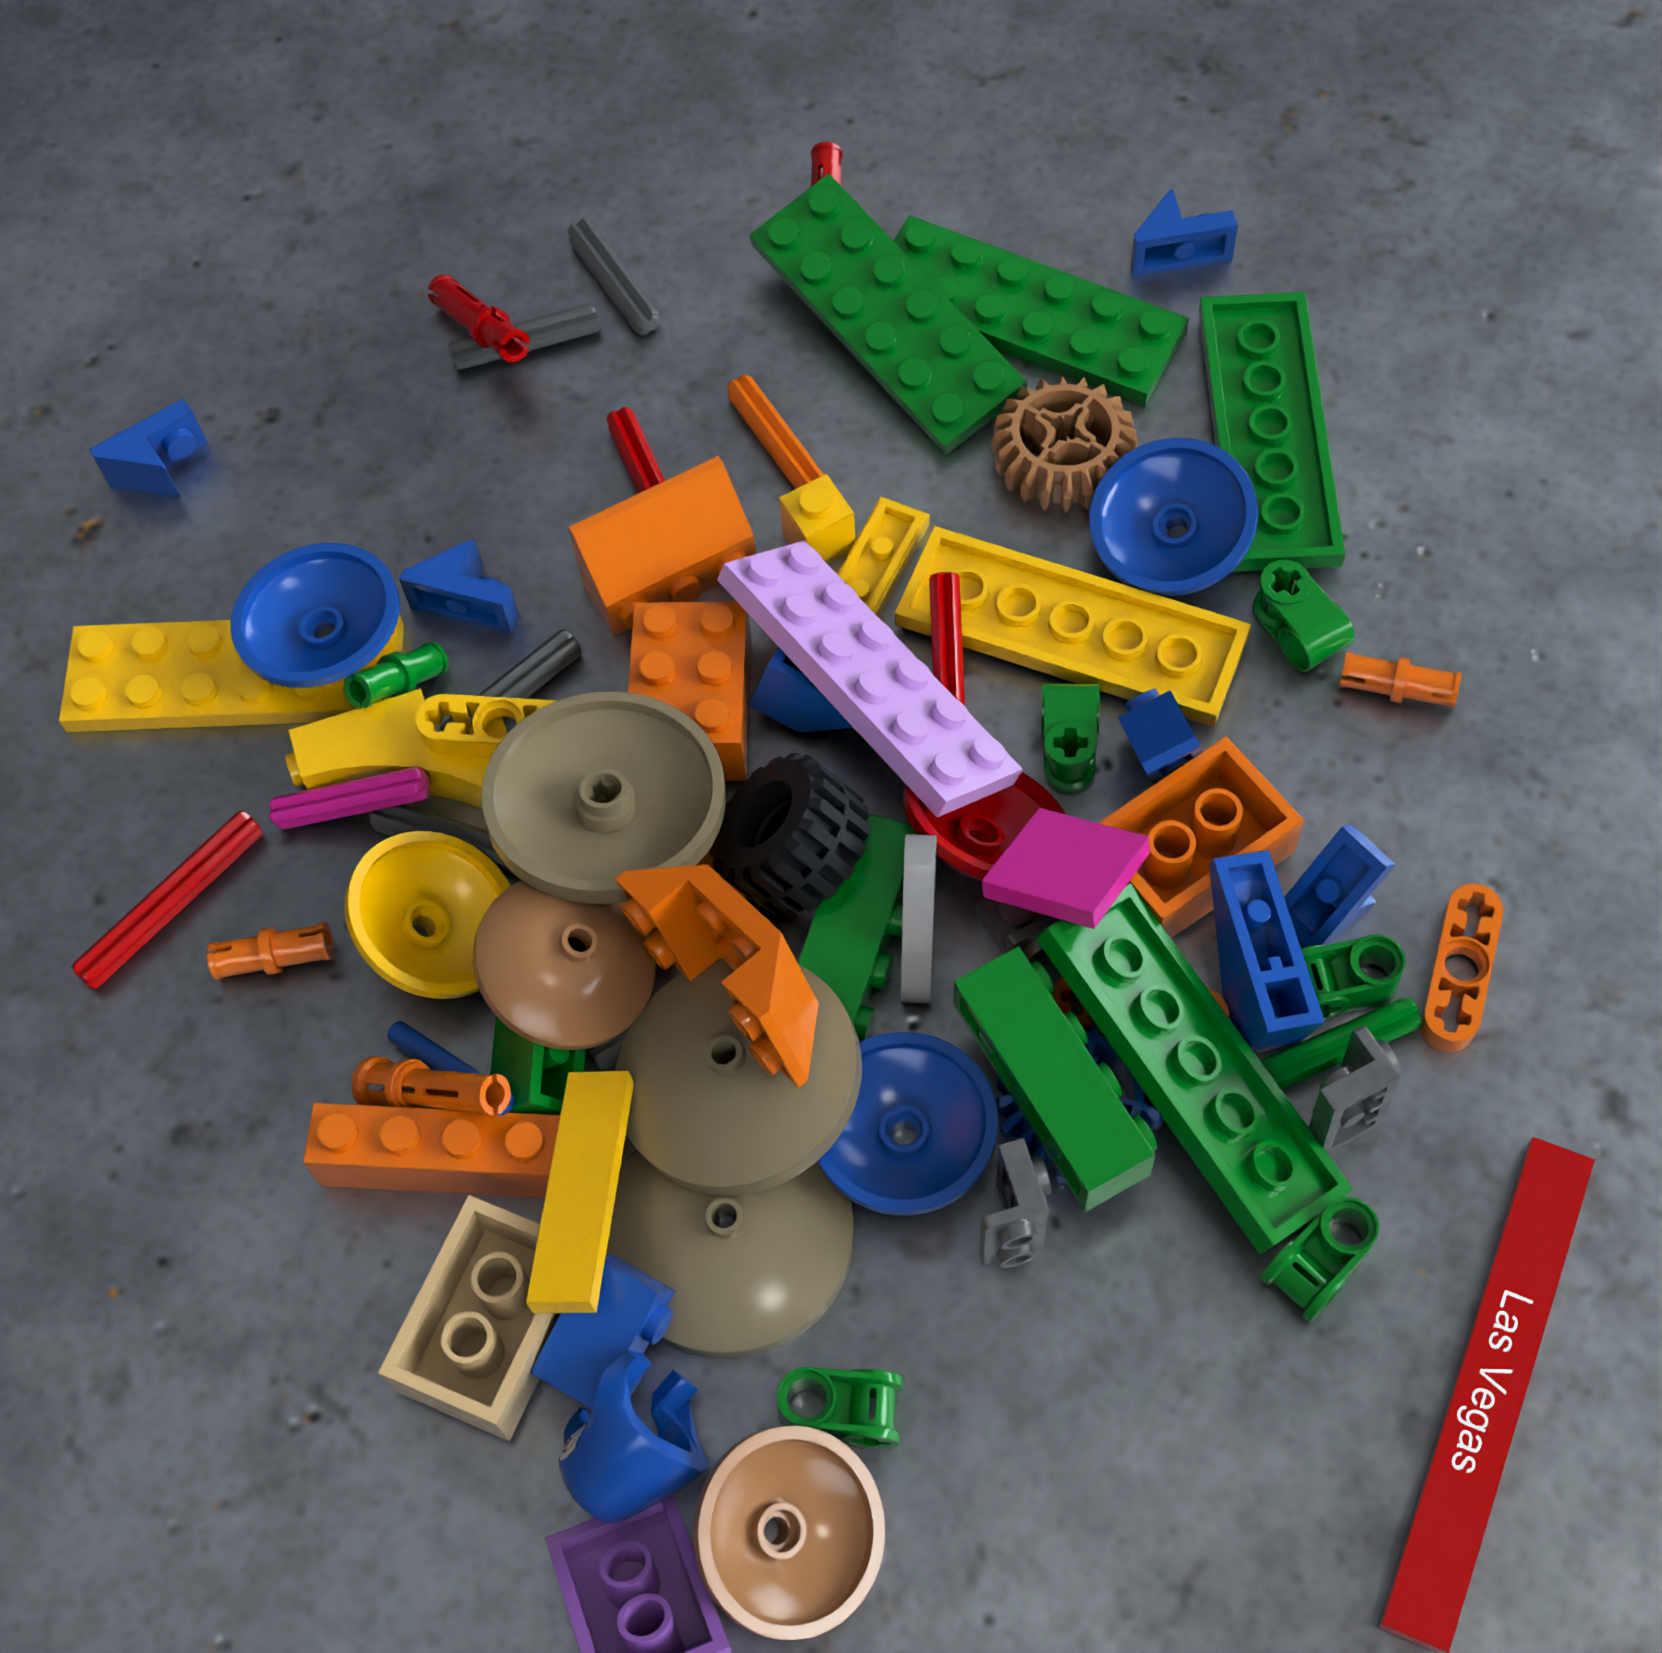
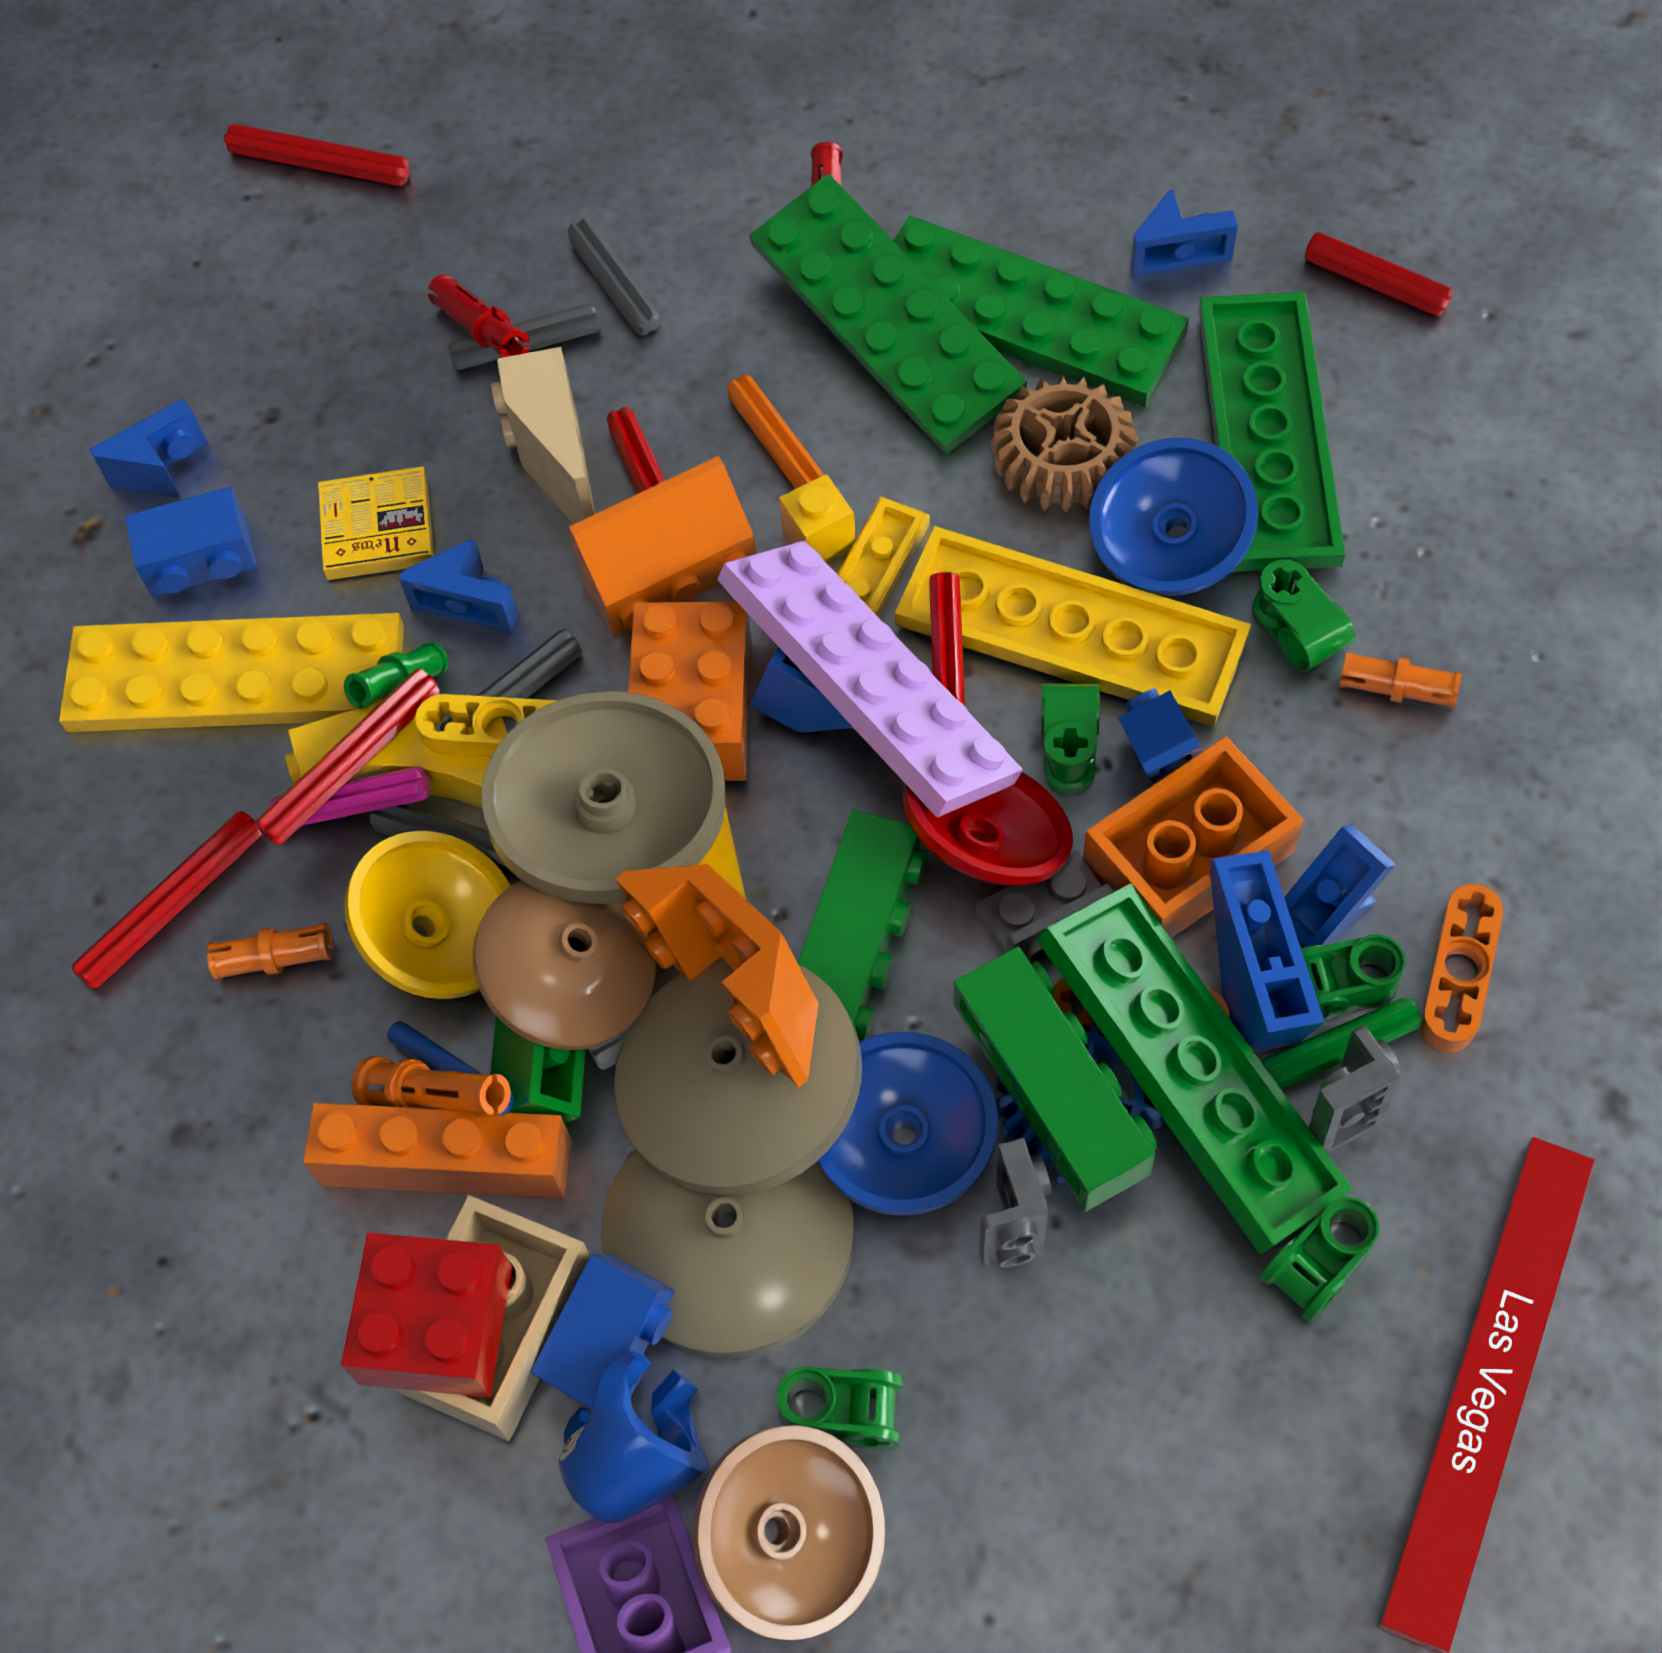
(190, 542): none -> blue brick
(315, 615): blue dish -> none
(317, 154): none -> red axle
(346, 757): none -> axle
(375, 523): none -> yellow tile
(427, 1315): none -> red brick
(545, 427): none -> tan slope
(581, 1193): yellow tile -> none
(790, 835): black tyre -> none
(918, 918): light grey beam -> none
(1066, 867): dark pink tile -> none
(1379, 274): none -> red axle

